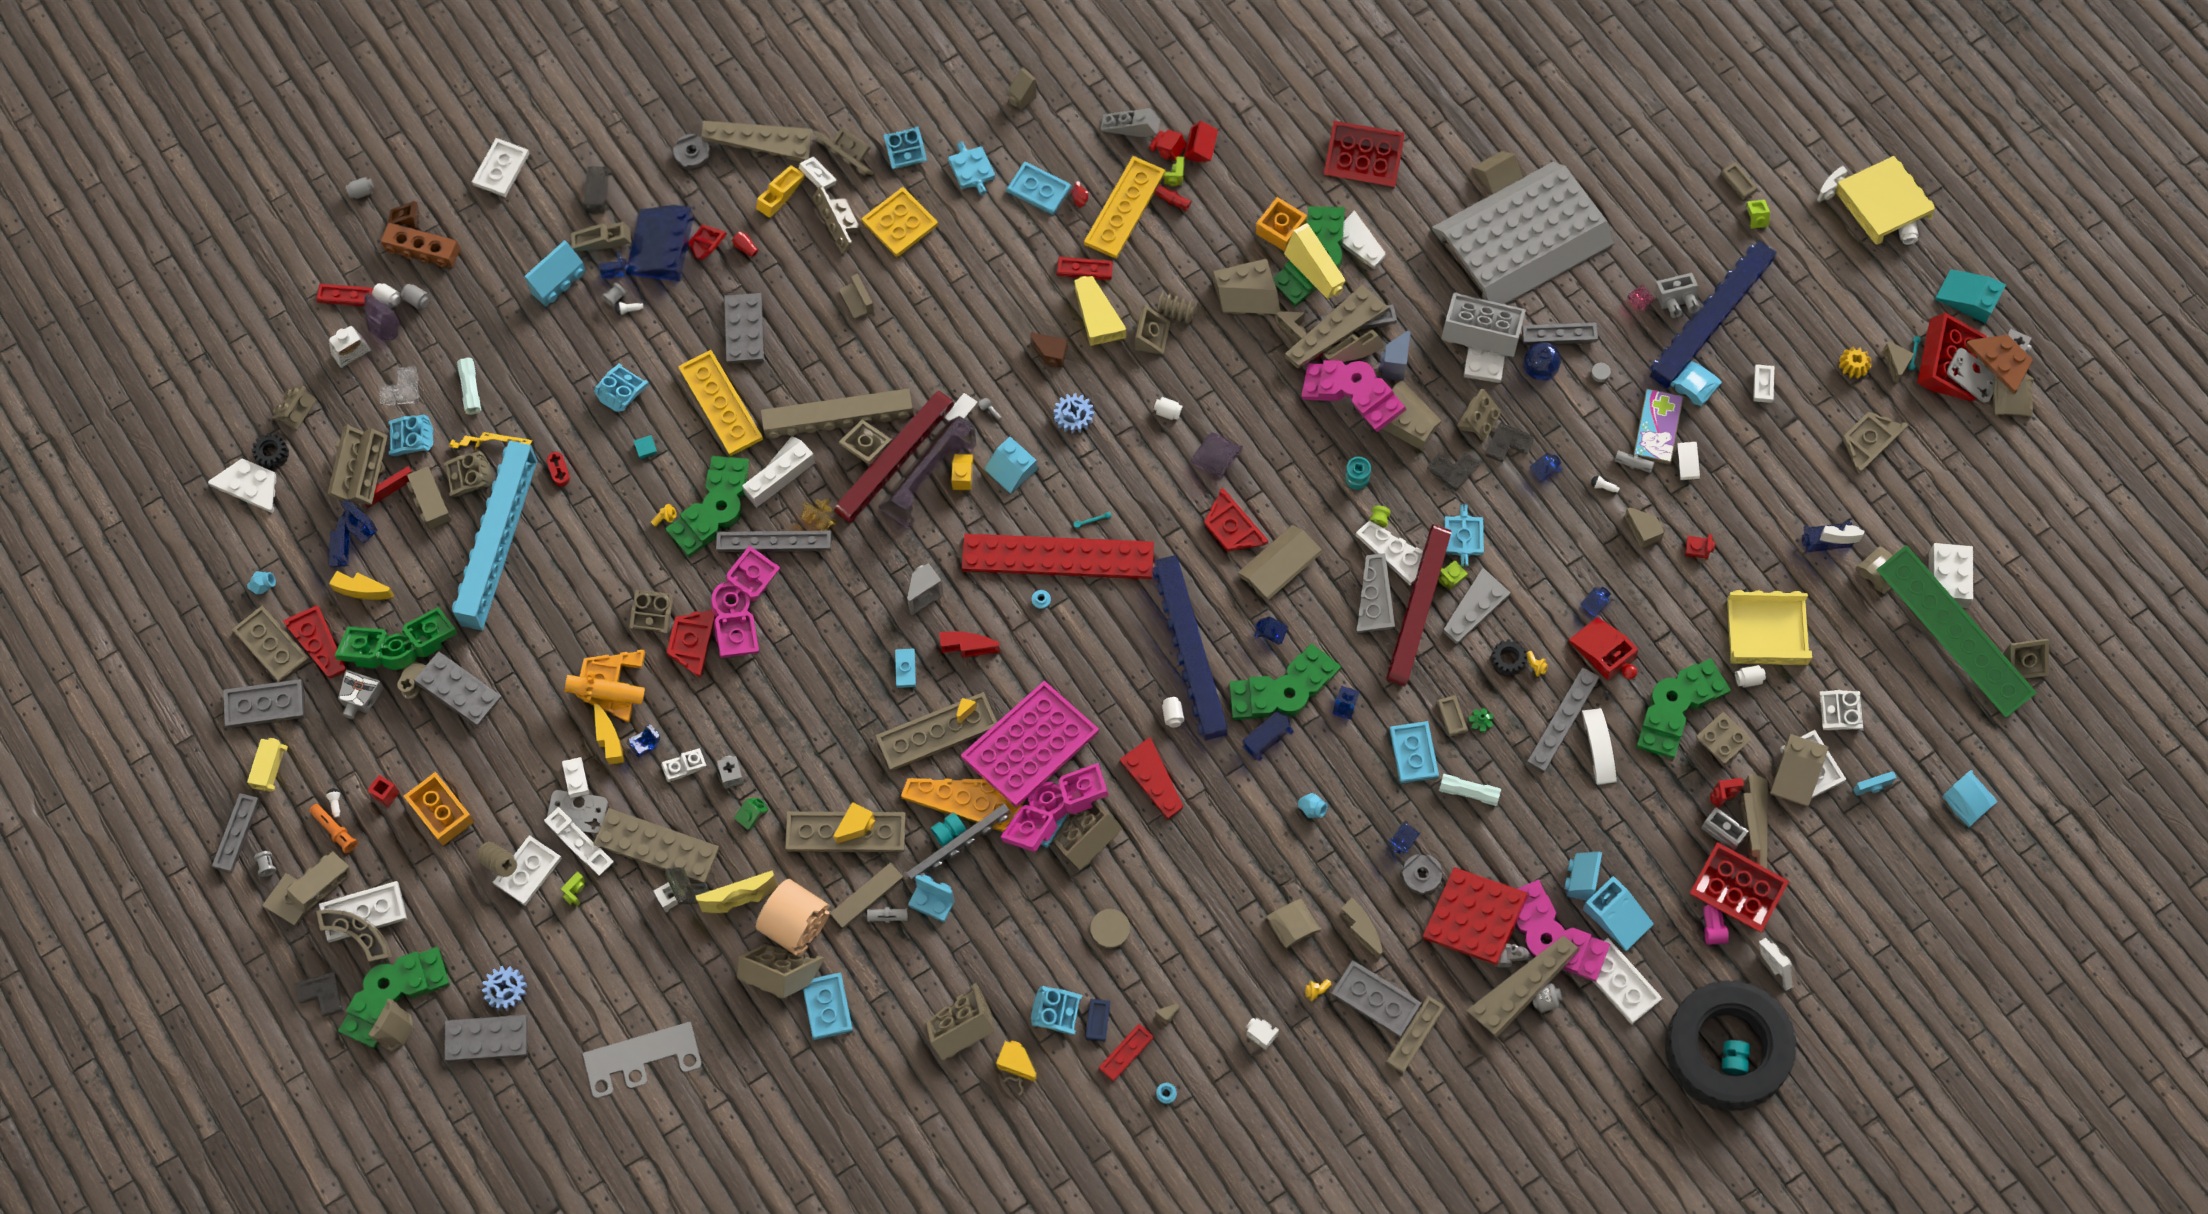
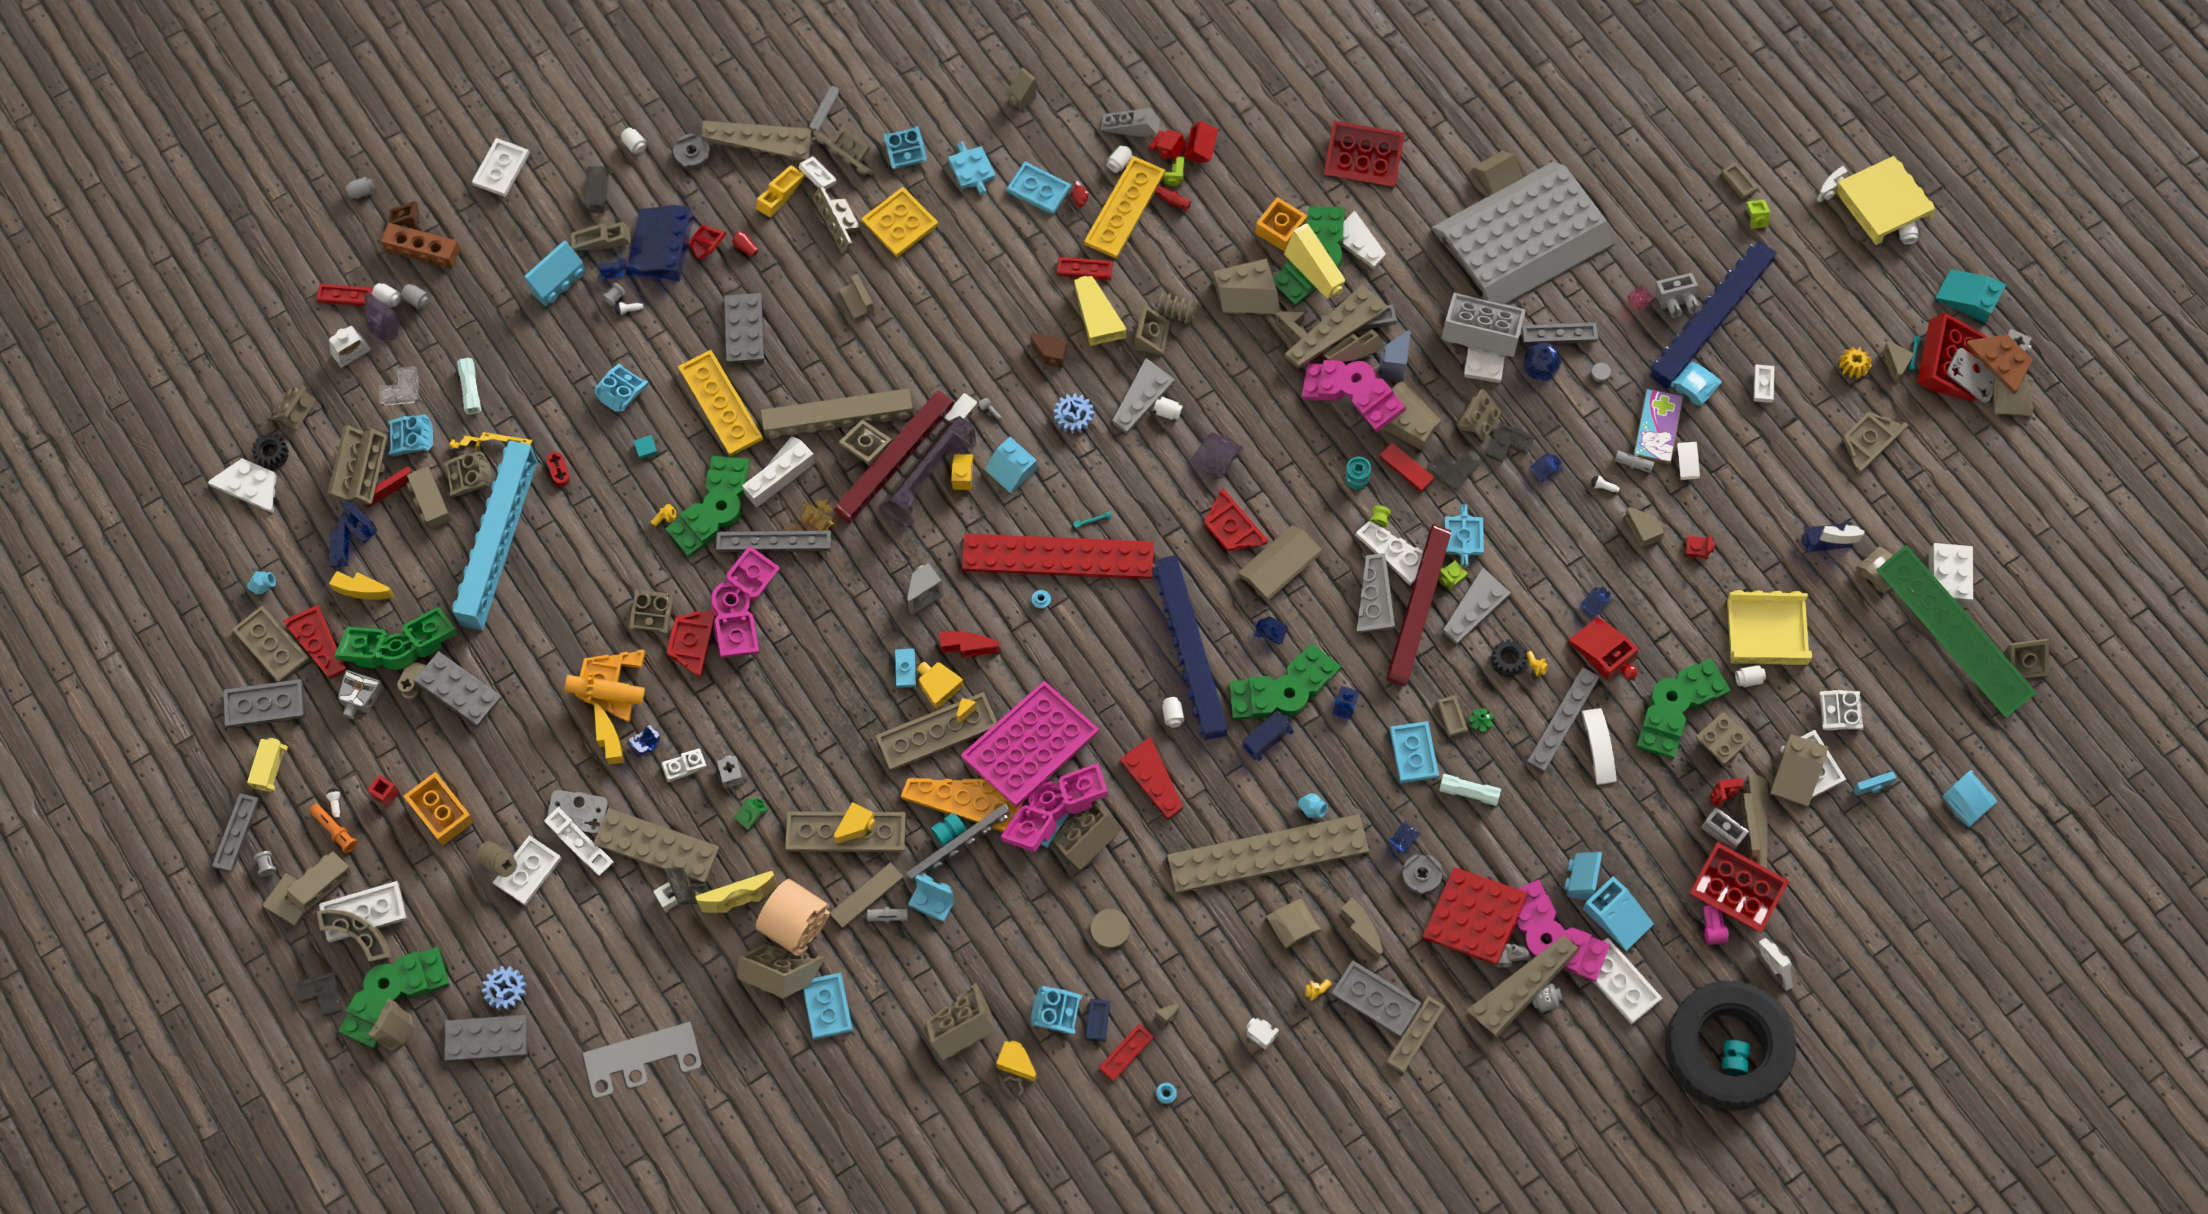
(574, 885): lime bracket -> none
(575, 777): white plate -> none
(633, 141): none -> white brick
(824, 108): none -> light grey axle
(938, 683): none -> yellow torso
(1119, 159): none -> white brick
(1145, 390): none -> light grey wing
(1267, 853): none -> dark tan plate
(1406, 467): none -> red tile

